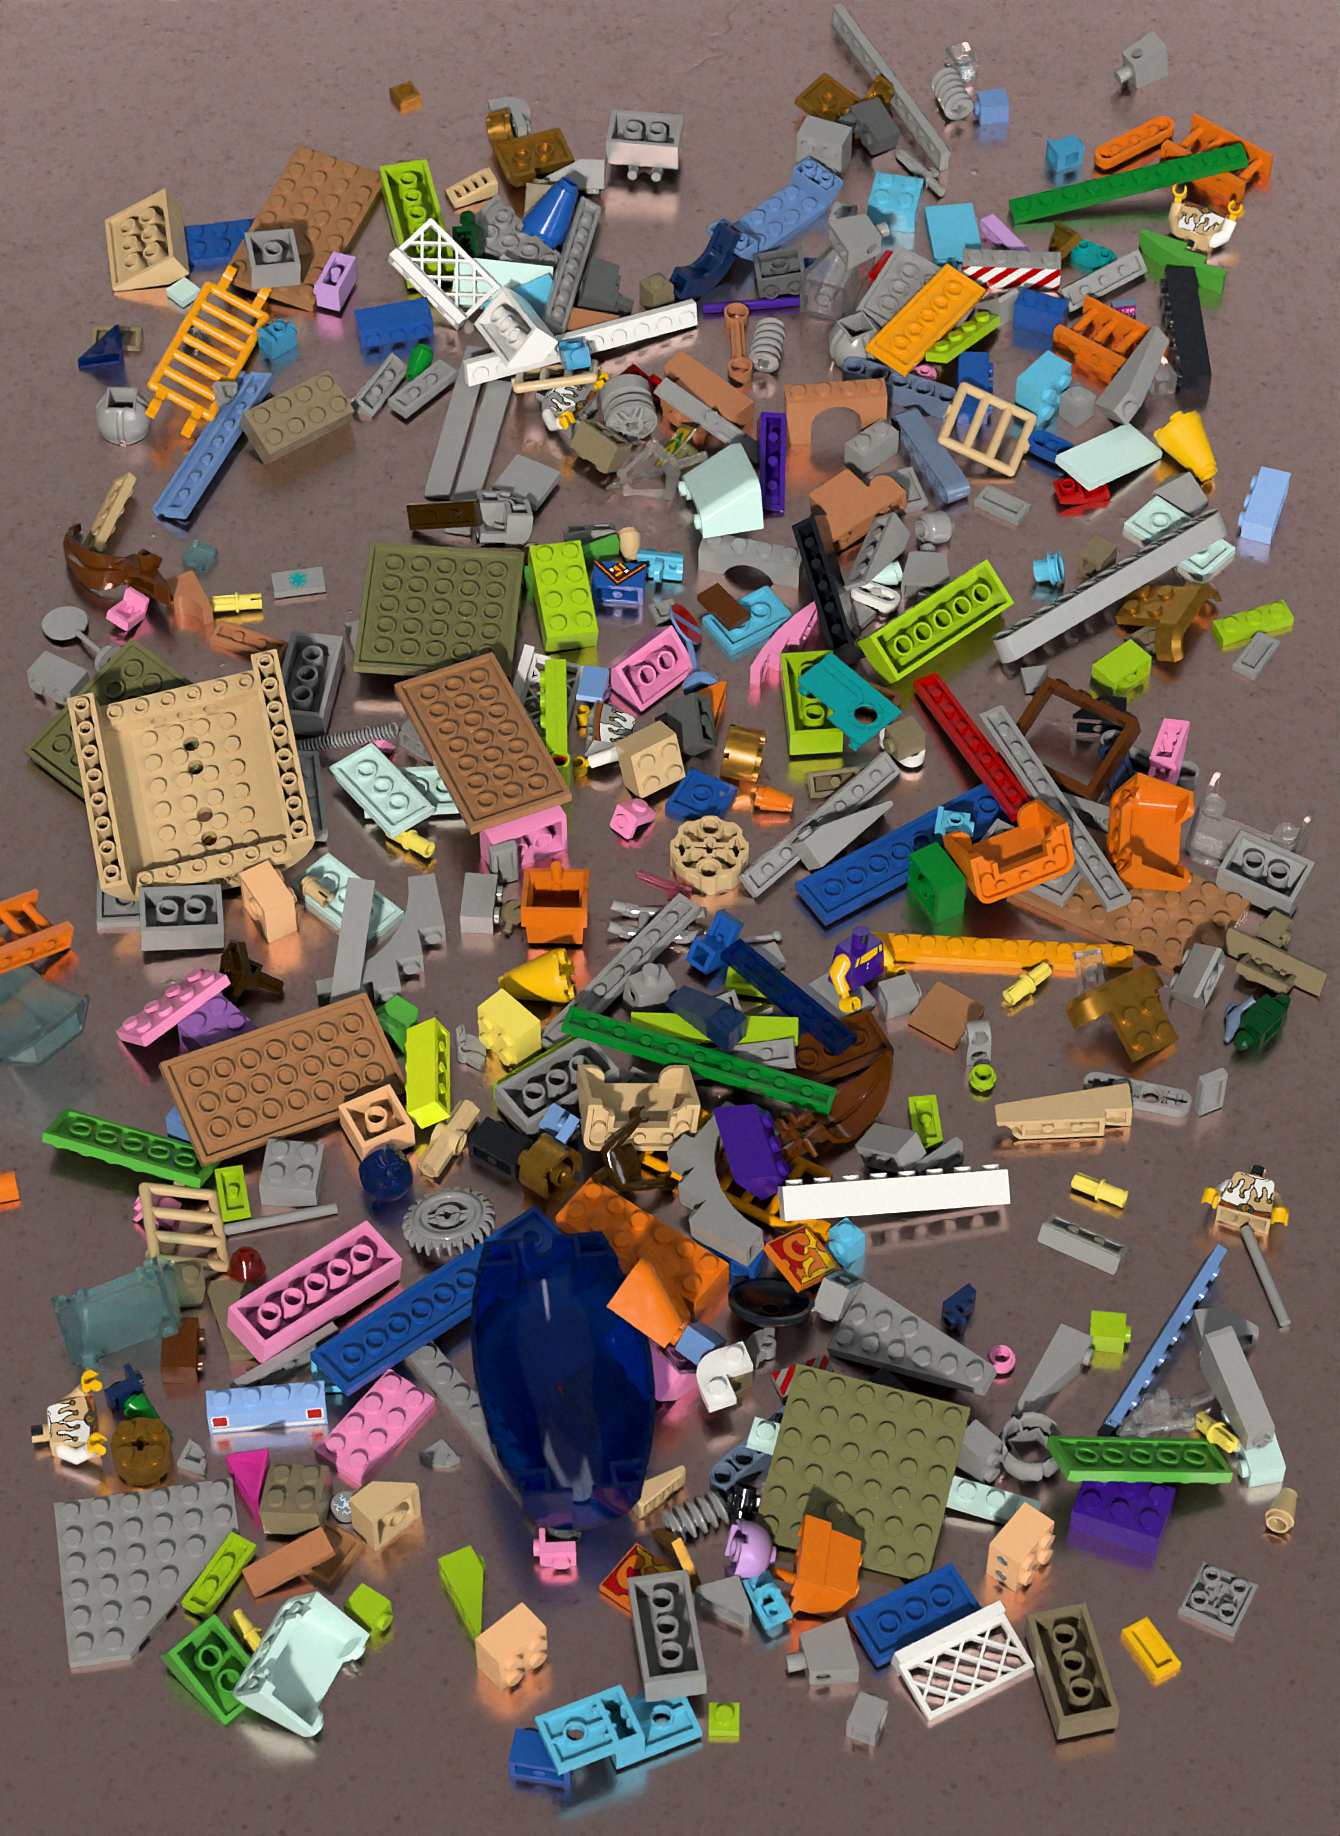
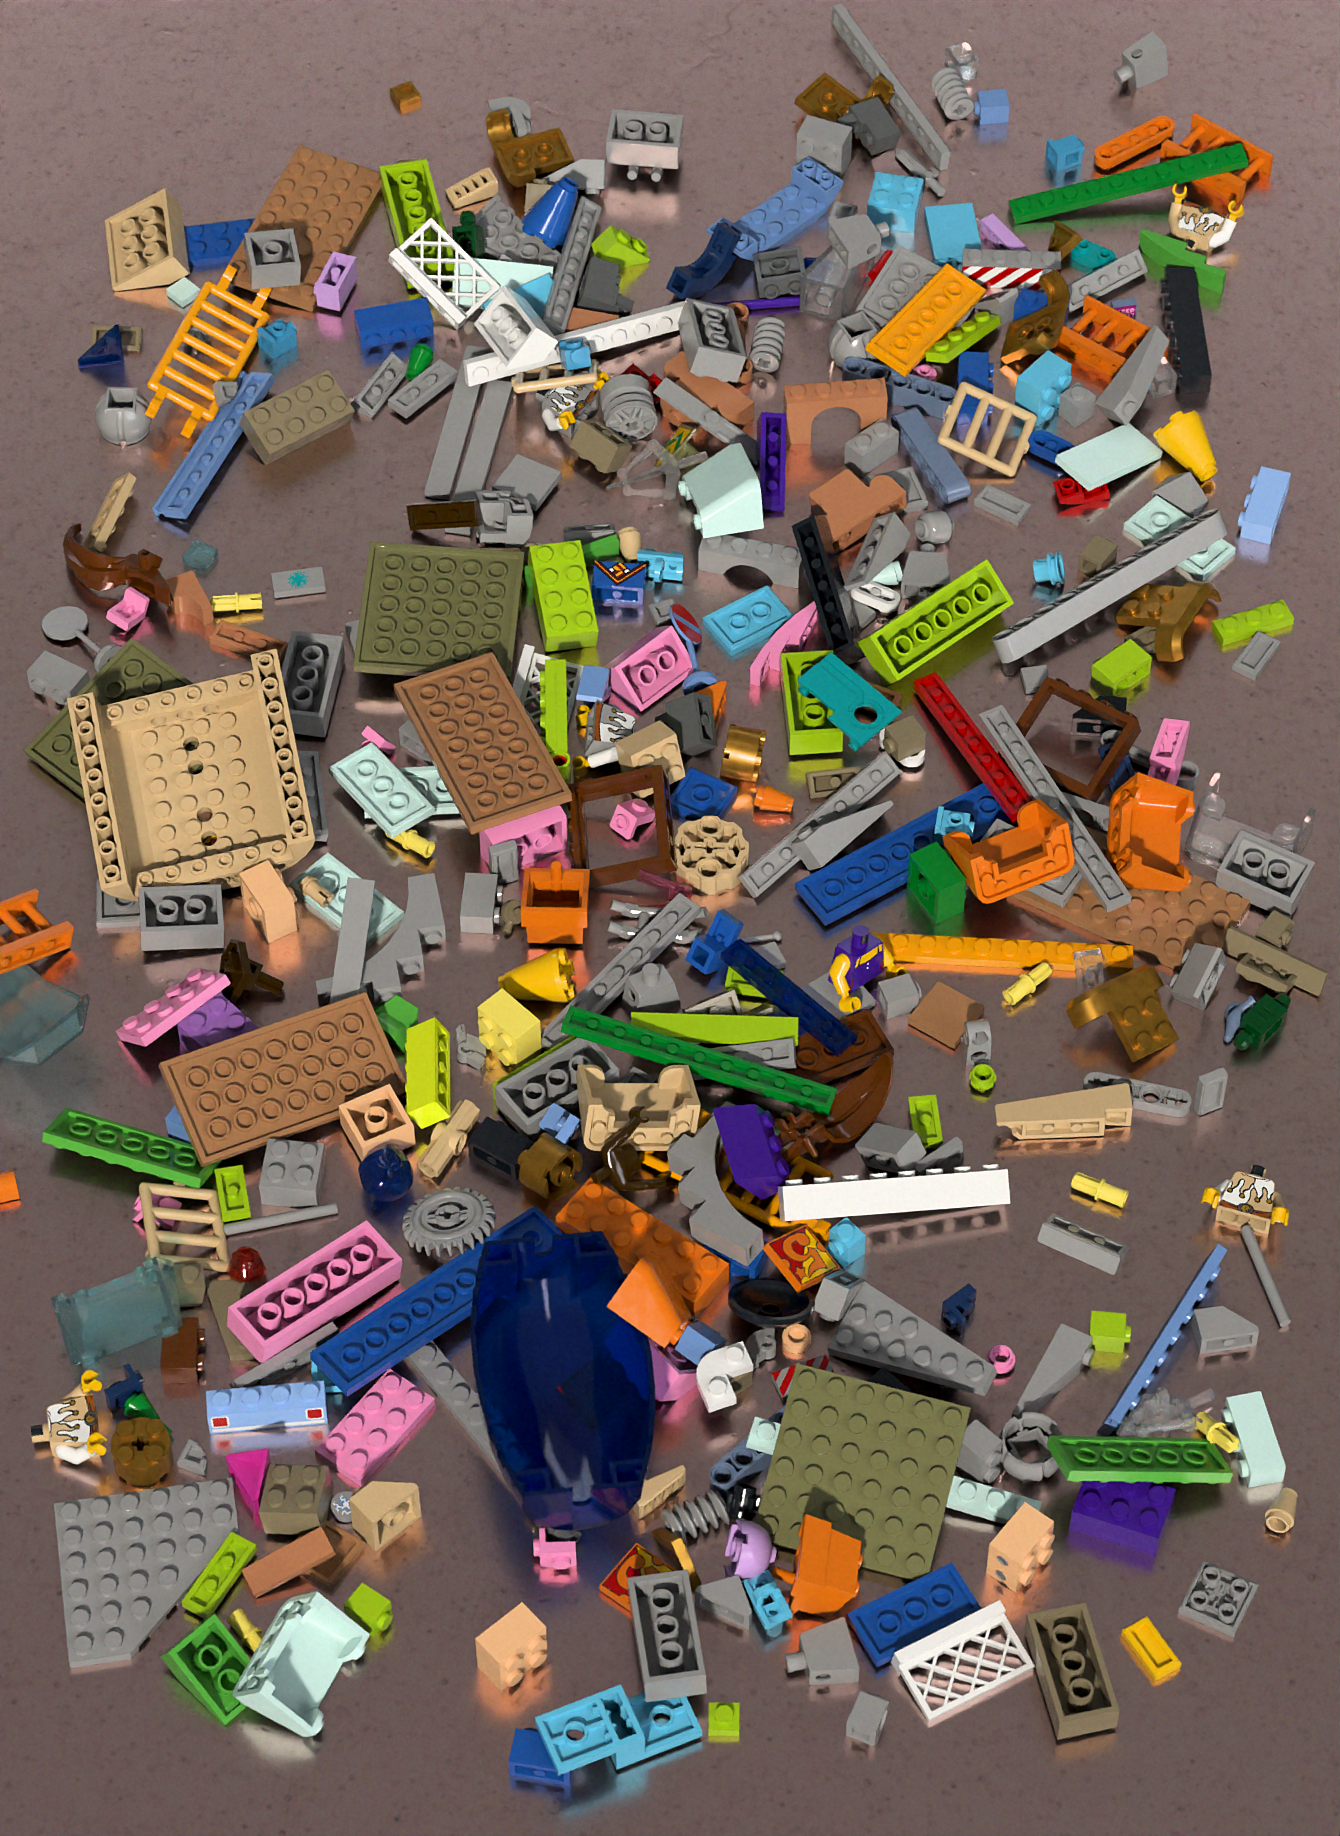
(364, 736): light grey piece -> none
(439, 1455): light grey tile -> none
(464, 1580): lime slope -> none
(613, 785): none -> reddish brown window
(620, 248): none -> lime slope
(656, 291): dark tan brick -> none
(709, 1016): dark blue slope -> none
(711, 340): none -> light grey brick
(723, 607): reddish brown tile -> none
(796, 1338): none -> light nougat tile
(1042, 328): none -> pearl gold piece
(1236, 1388): light grey slope -> none

